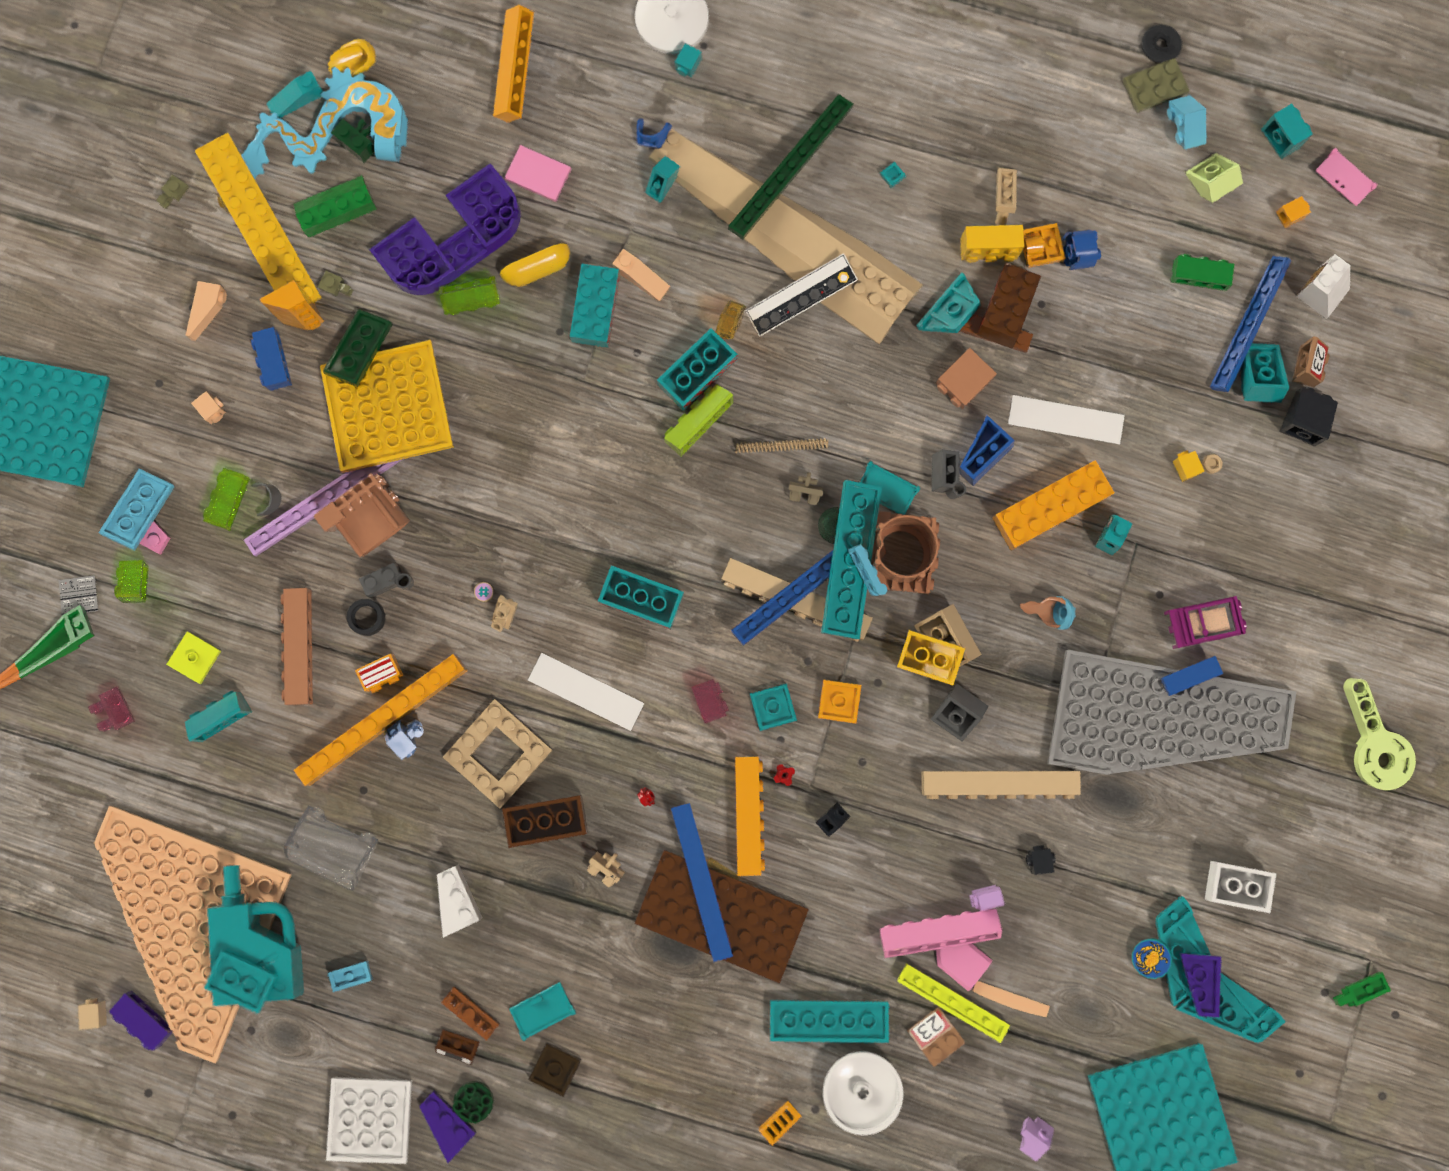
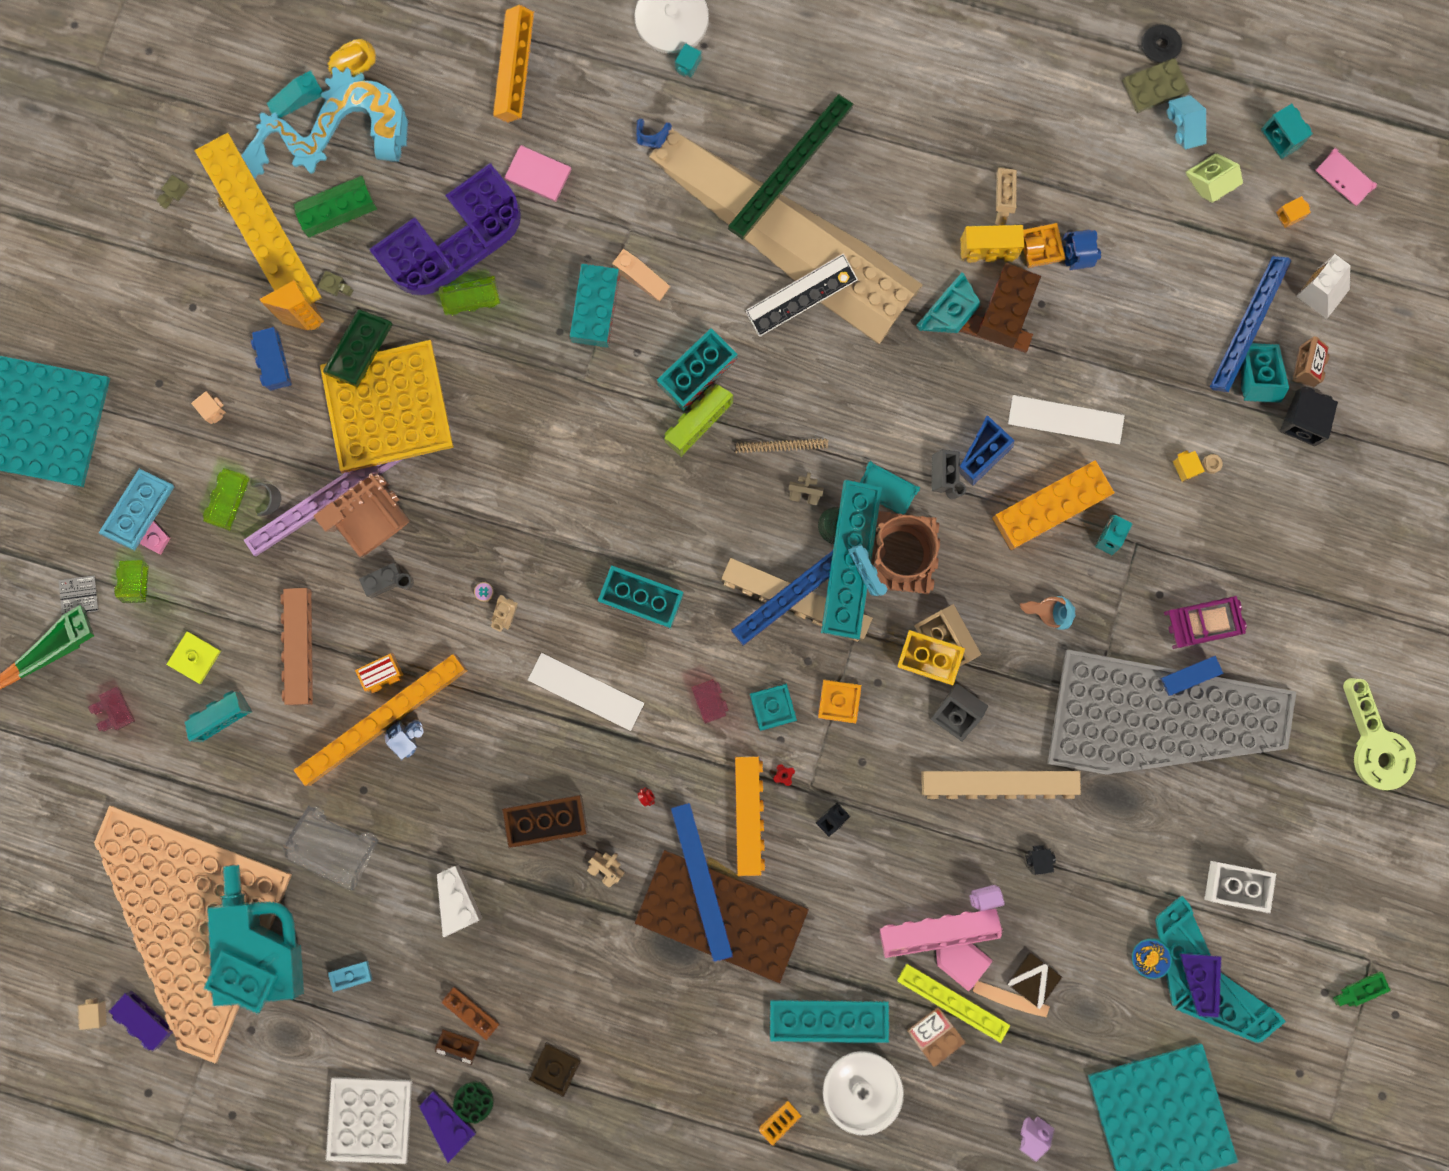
(206, 305): light nougat slope -> none
(354, 139): dark green brick -> none
(380, 617): black tyre -> none
(497, 790): tan plate -> none
(536, 265): yellow brick -> none
(538, 1014): teal door -> none
(662, 178): teal slope -> none
(730, 320): clear yellow brick -> none
(892, 174): teal tile -> none
(965, 379): nougat brick -> none
(1034, 980): none -> dark brown tile
(1202, 272): green brick -> none

